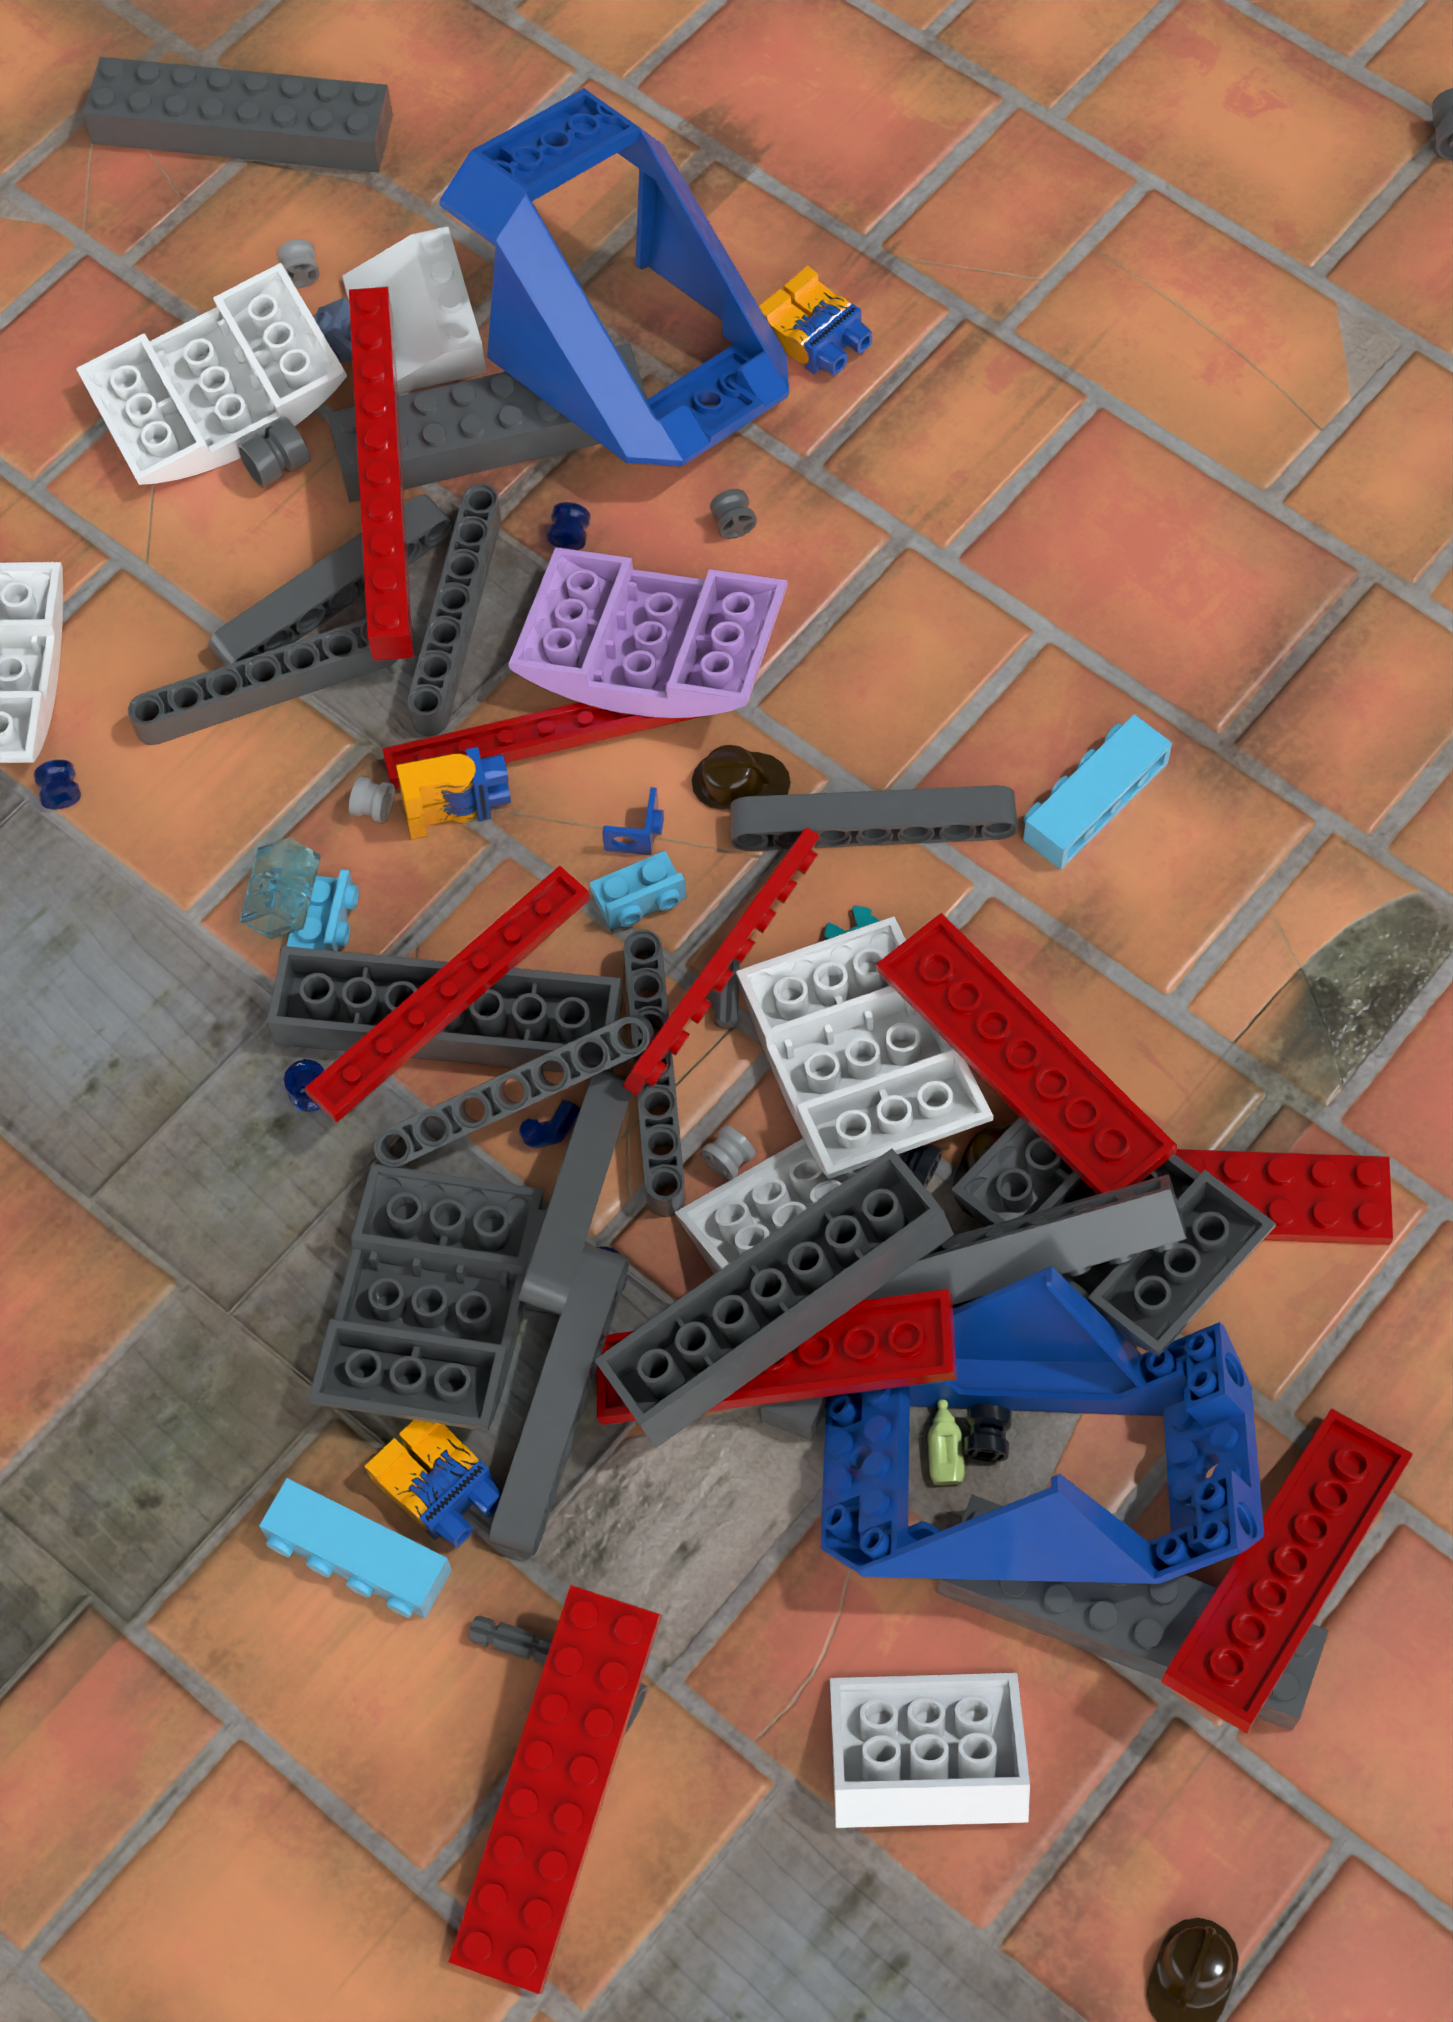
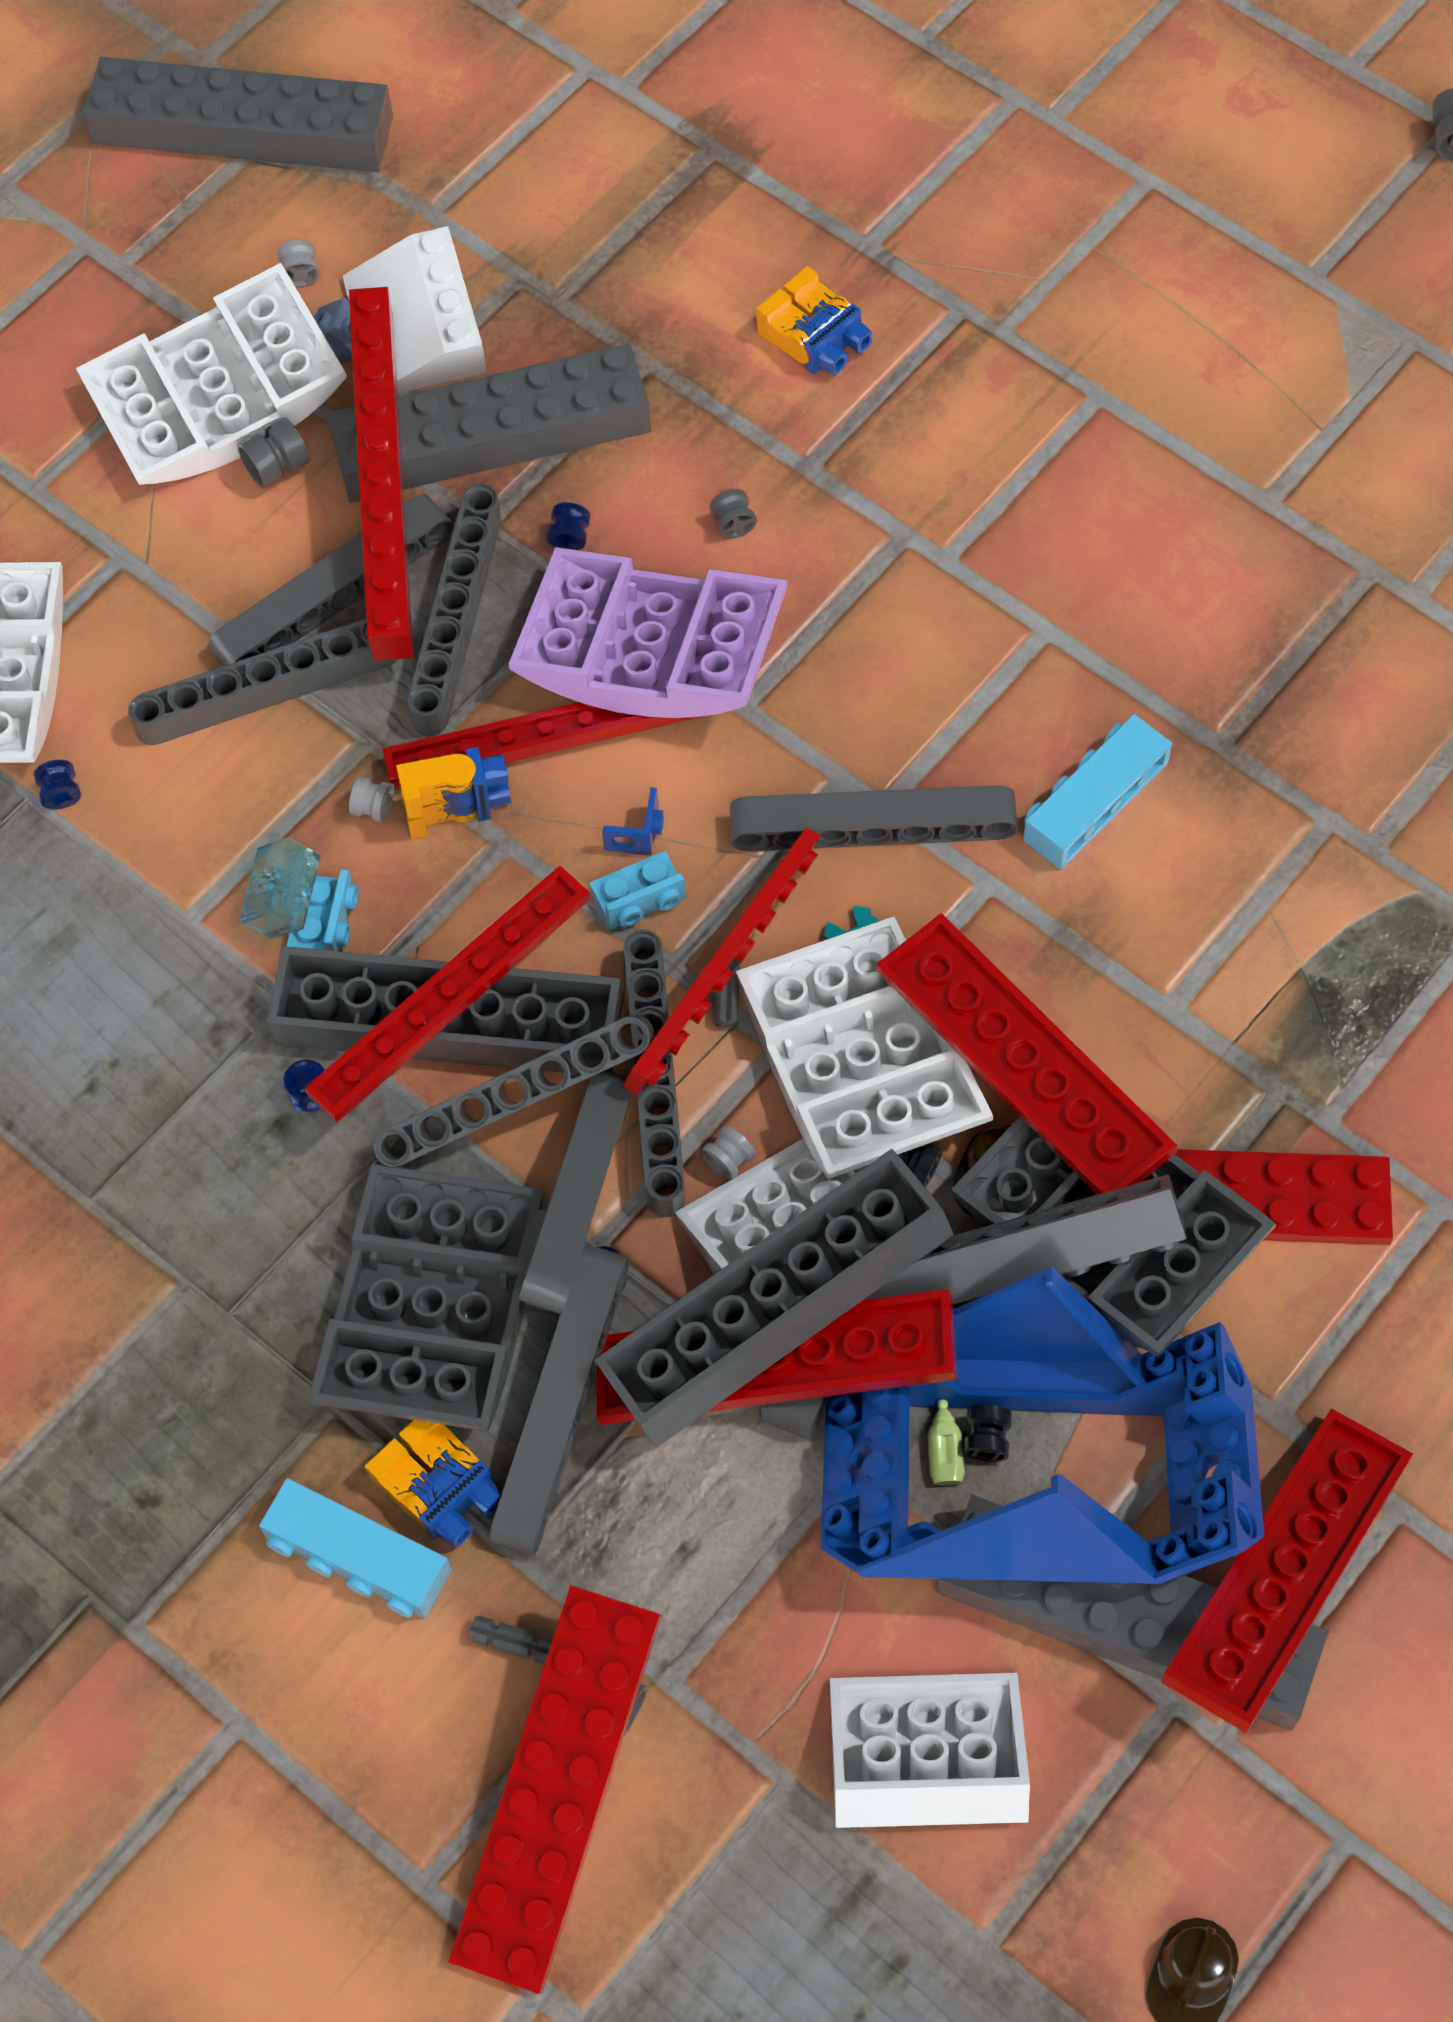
(547, 327): blue piece -> none
(551, 1132): clear blue arm -> none
(737, 773): dark brown piece -> none

